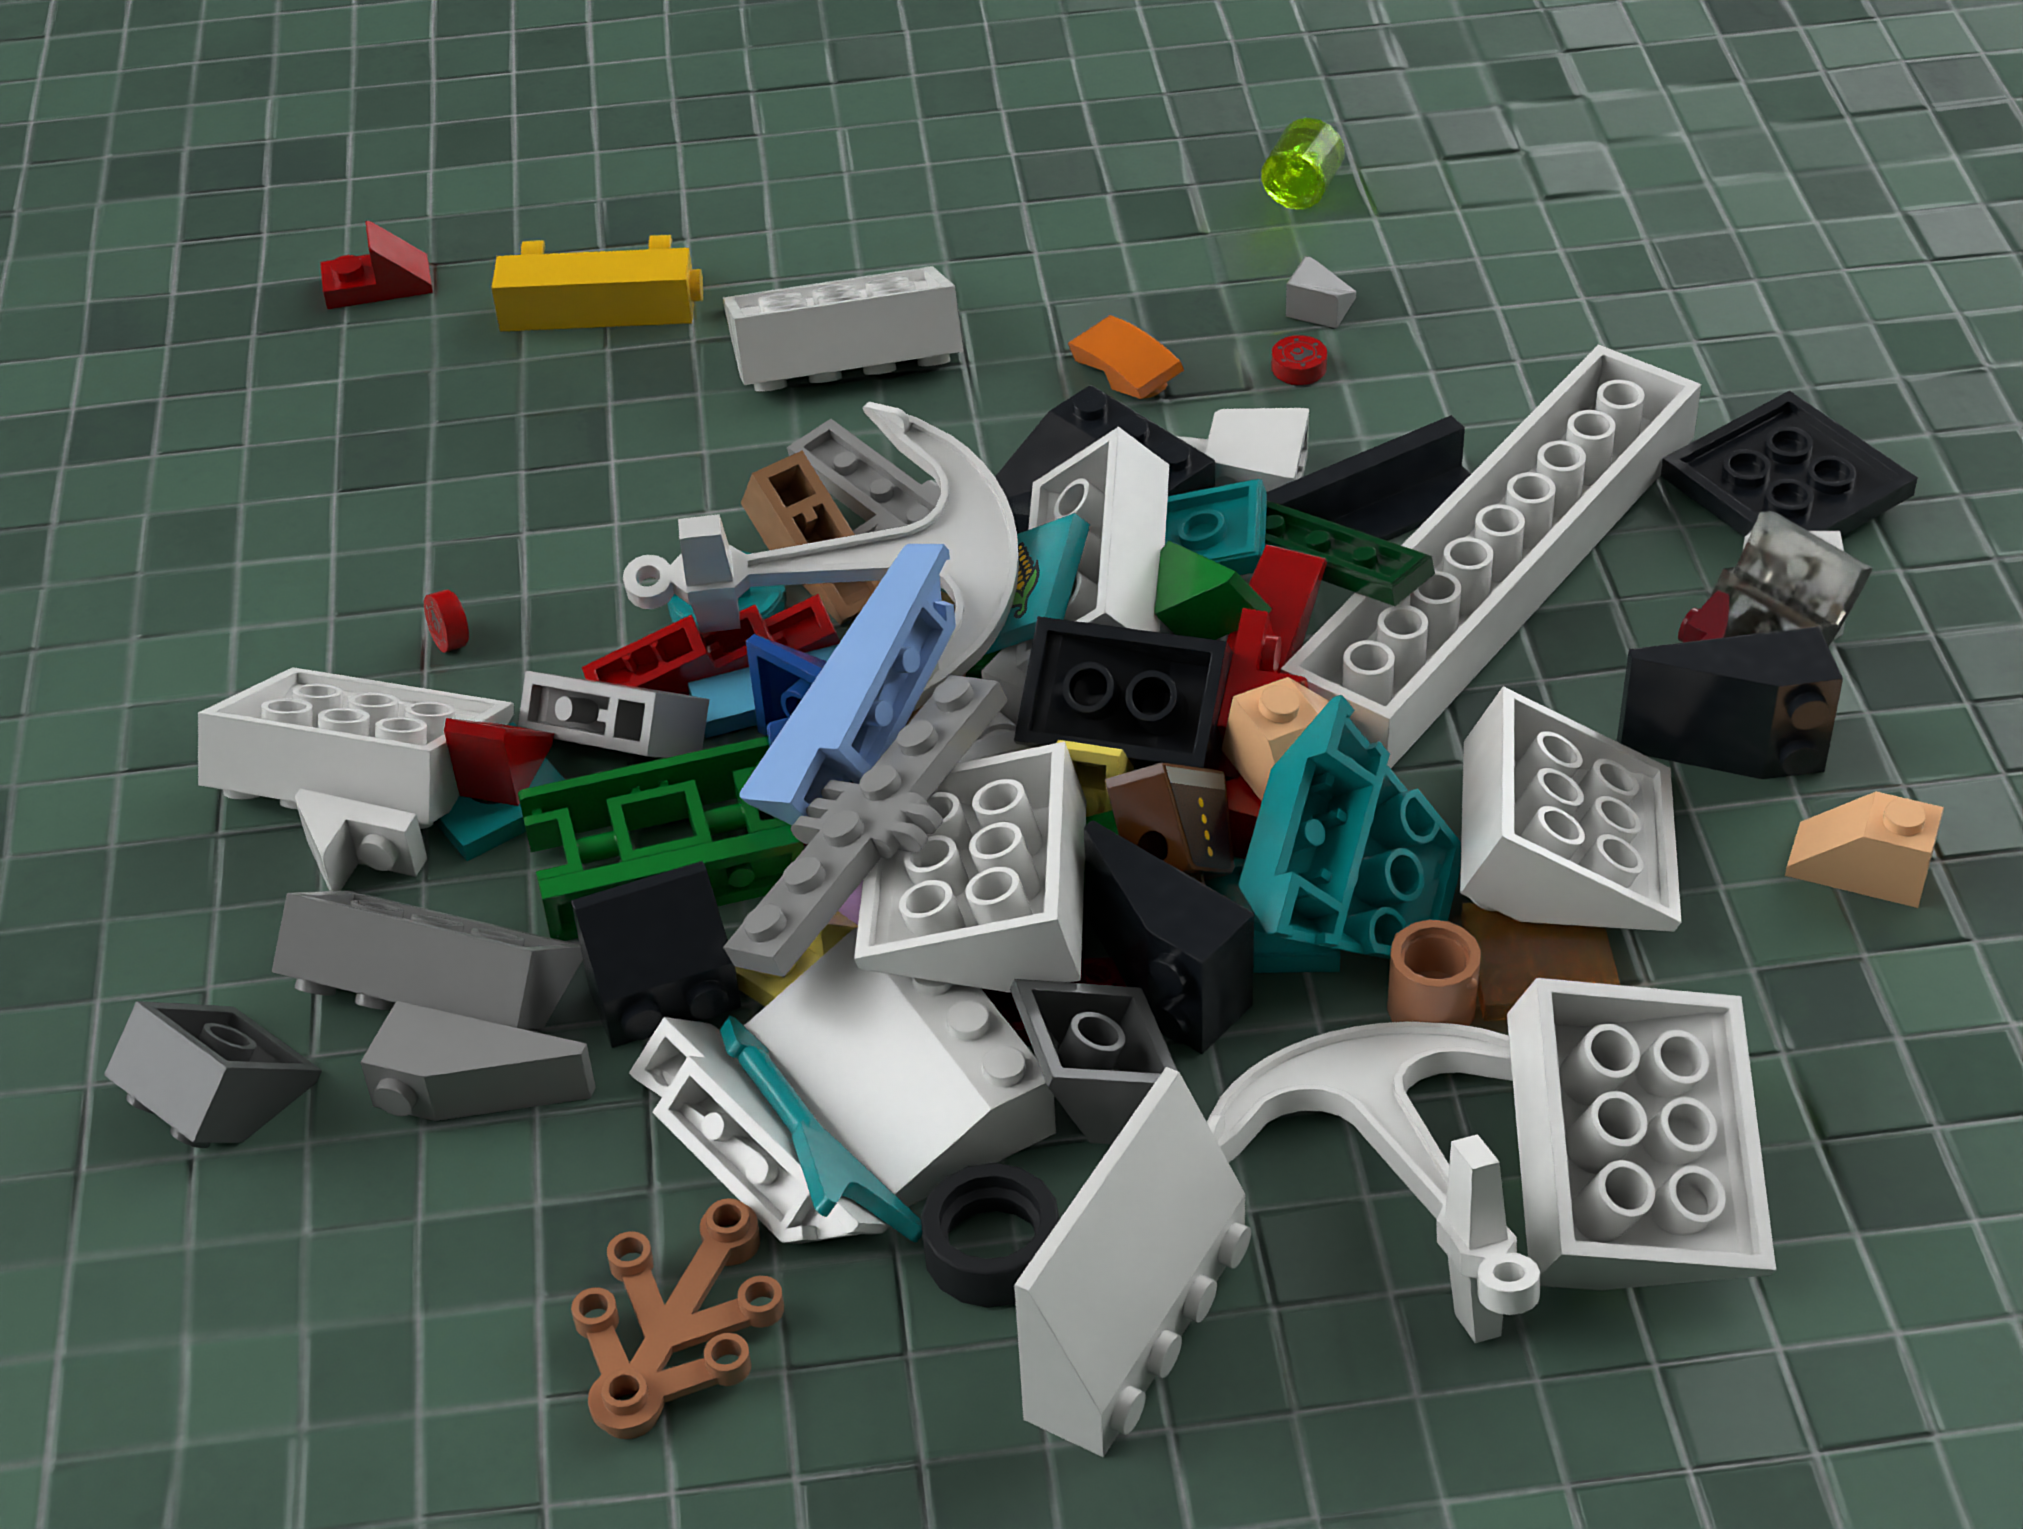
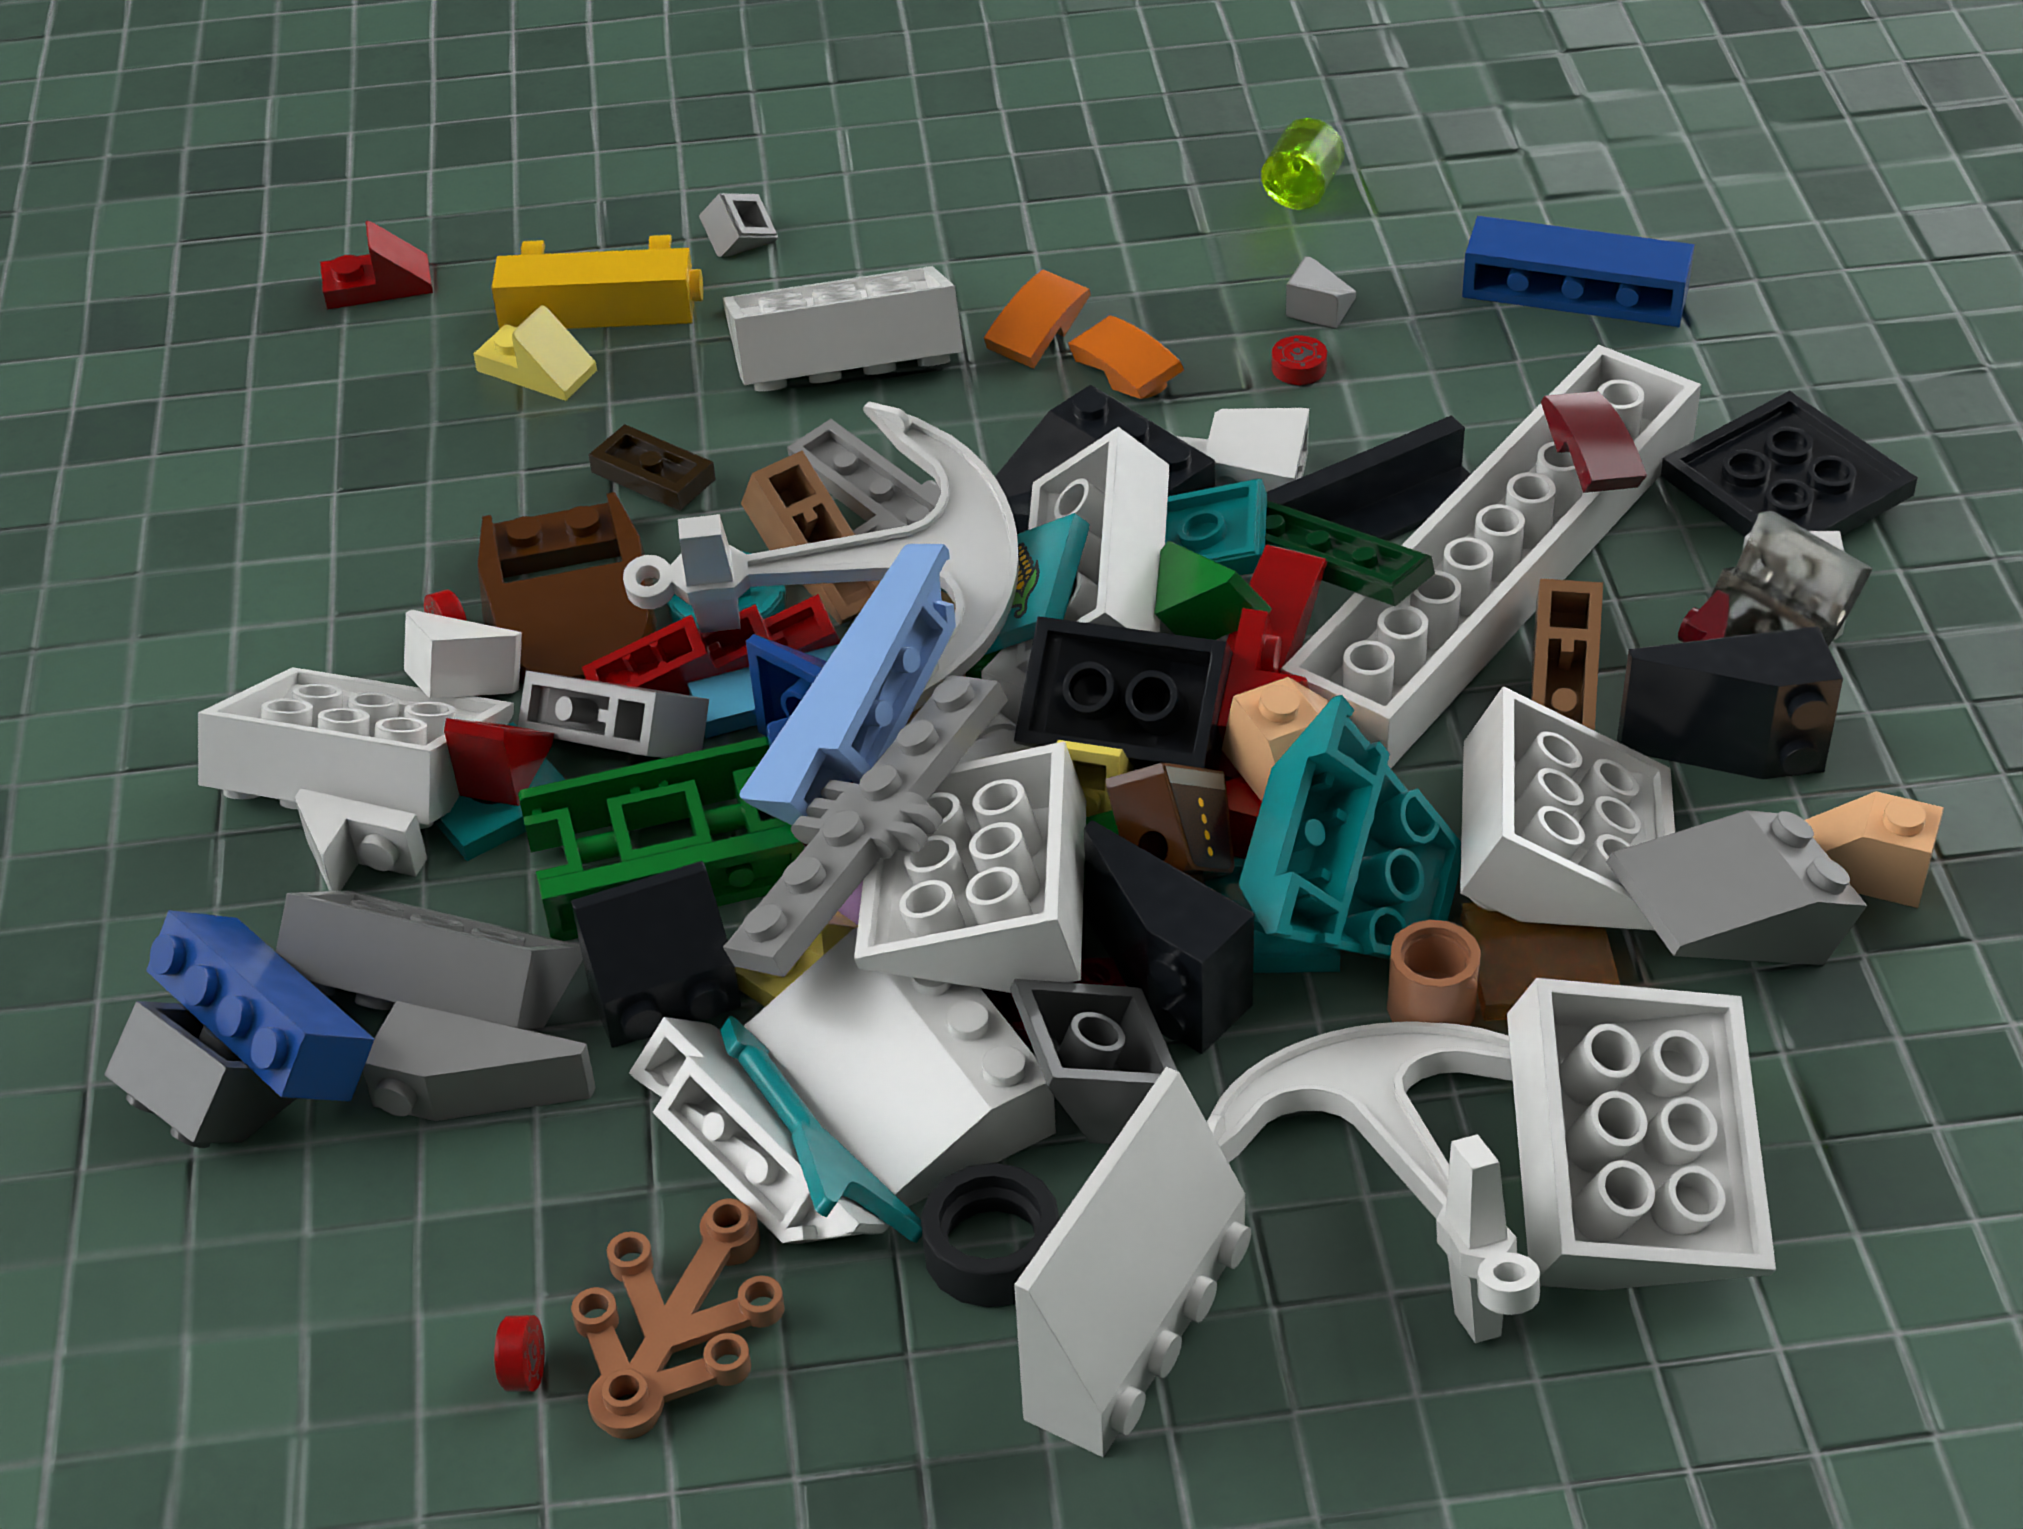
(260, 1006): none -> blue brick
(460, 656): none -> white slope
(519, 1353): none -> red tile
(537, 356): none -> light yellow slope
(568, 614): none -> reddish brown slope
(652, 467): none -> dark brown plate
(737, 223): none -> light grey slope
(1034, 316): none -> orange slope
(1567, 648): none -> medium nougat slope
(1578, 271): none -> blue brick
(1596, 440): none -> dark red slope
(1742, 890): none -> light grey slope

